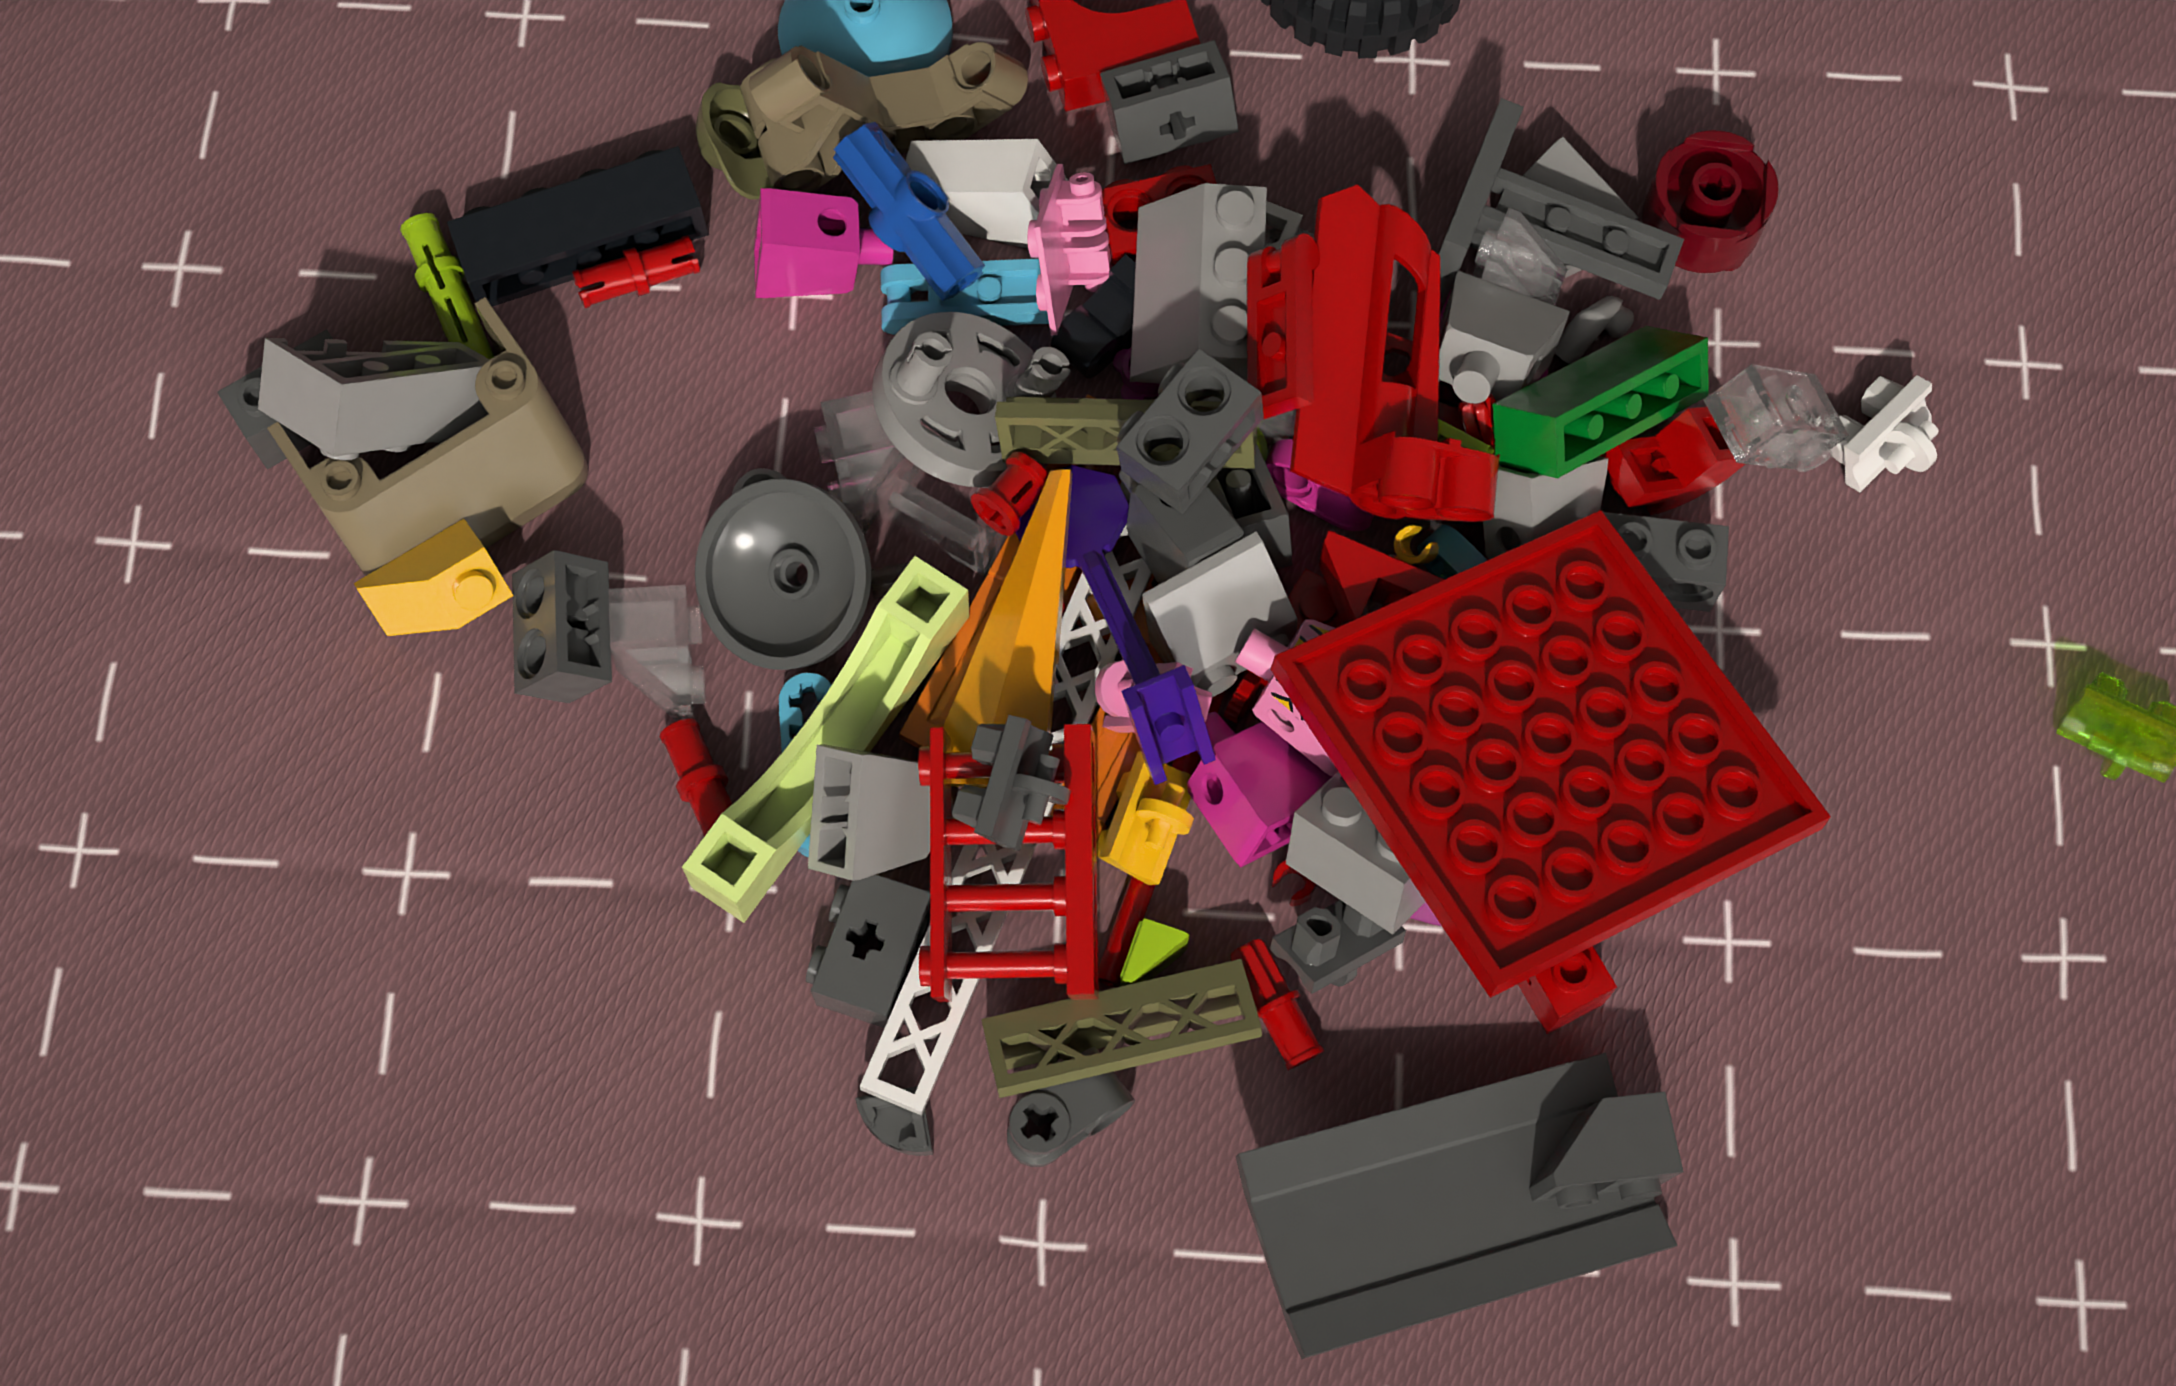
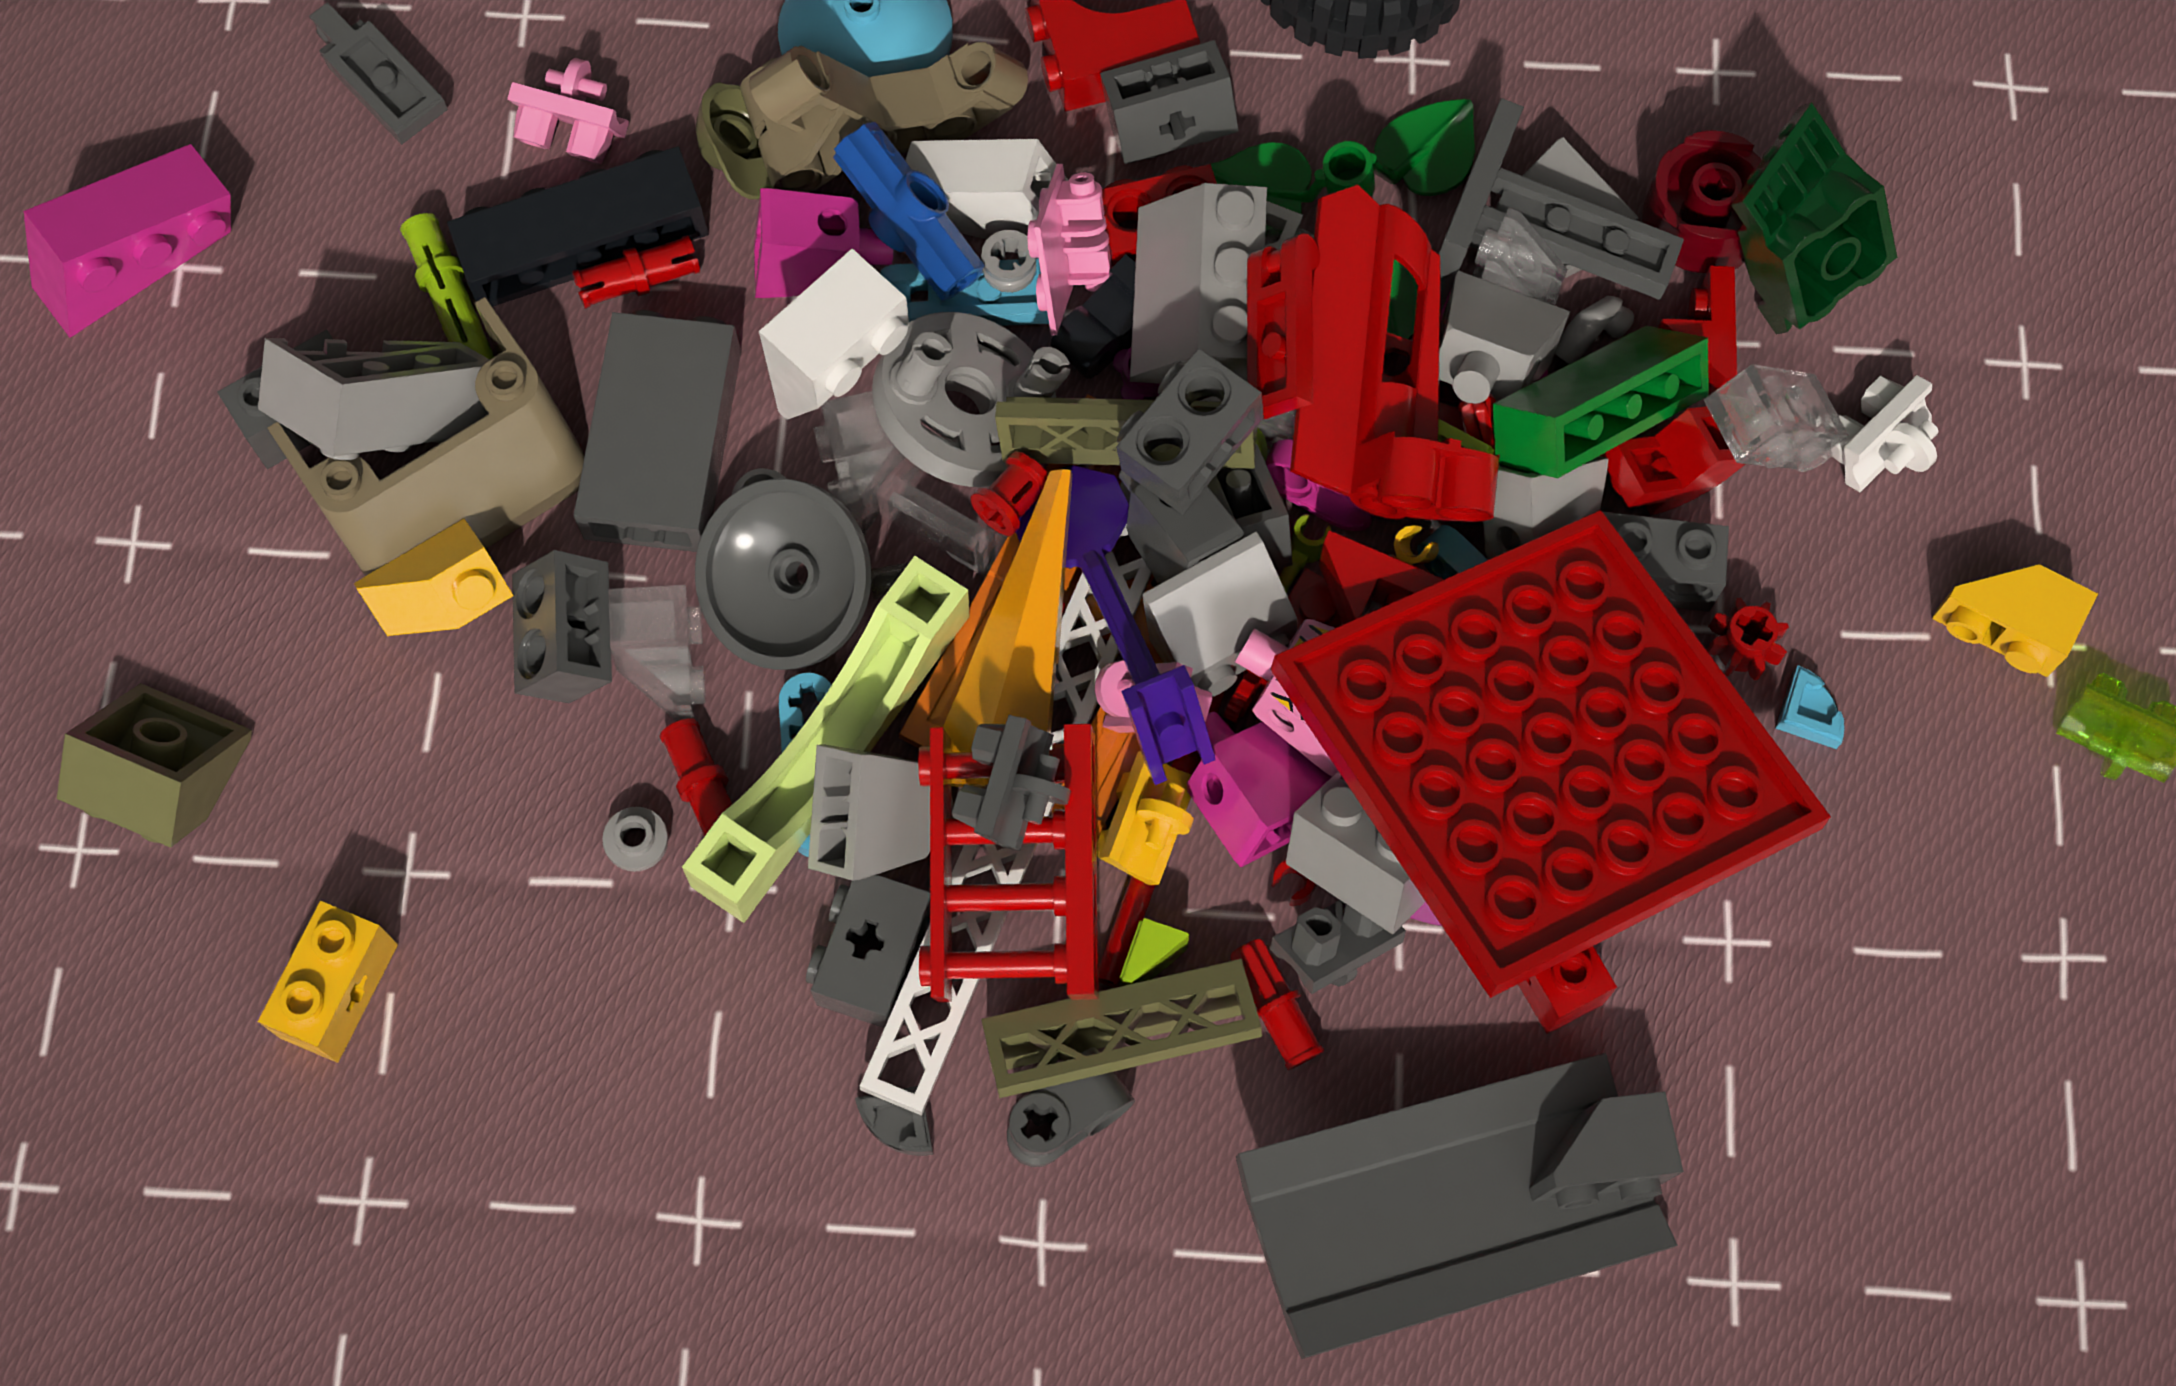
(123, 234): none -> dark pink wedge
(150, 764): none -> olive slope
(328, 981): none -> yellow brick
(377, 74): none -> dark grey hinge
(591, 123): none -> bright pink hips
(641, 856): none -> light grey plate
(658, 430): none -> dark grey brick
(831, 334): none -> white slope
(998, 245): none -> light grey bush
(1302, 550): none -> hand
(1424, 147): none -> green plant
(1713, 316): none -> red slope
(1758, 624): none -> red gear
(1811, 224): none -> dark green slope
(1811, 710): none -> medium azure tile
(2020, 614): none -> yellow slope

